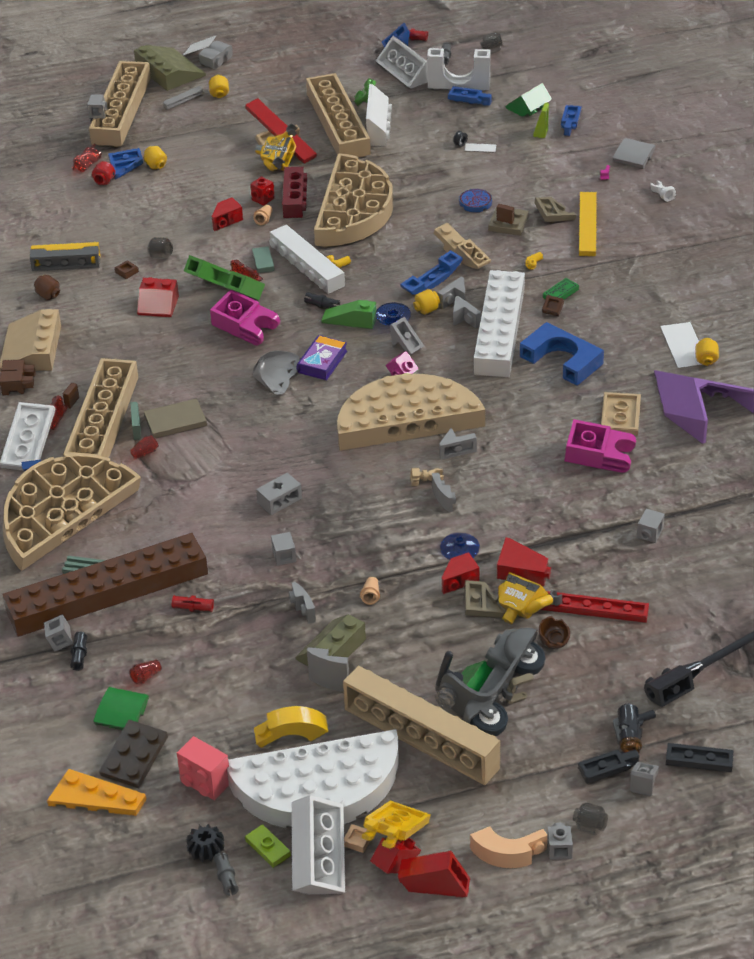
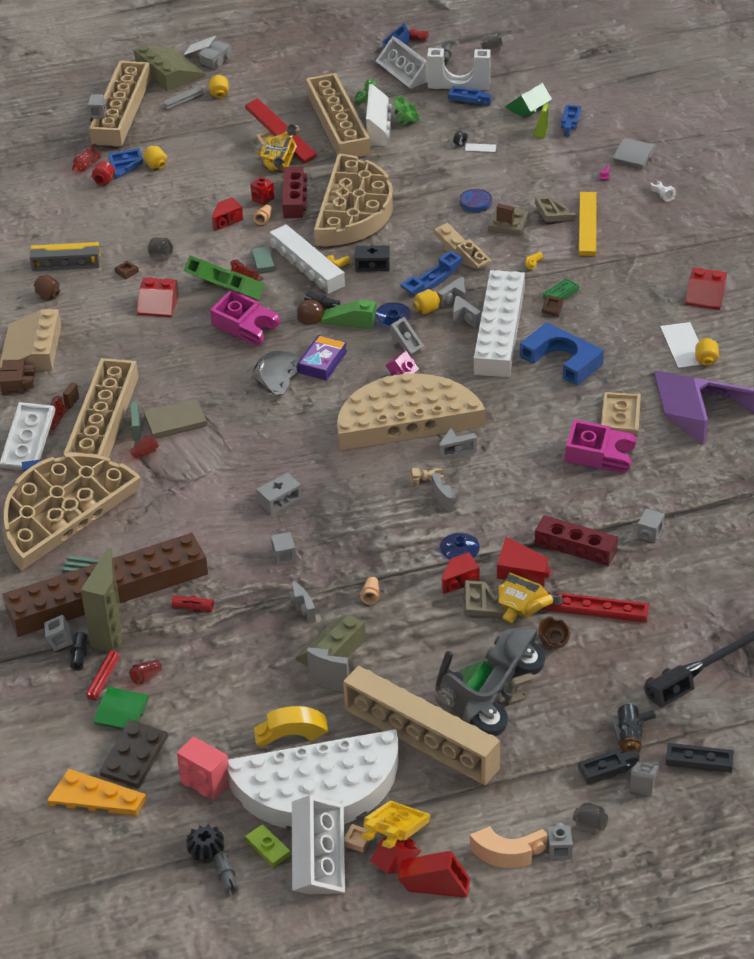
(102, 675): none -> red axle
(103, 605): none -> olive slope
(309, 312): none -> reddish brown hair
(372, 258): none -> black brick
(406, 110): none -> bright green plate
(576, 540): none -> dark red brick
(706, 288): none -> red slope

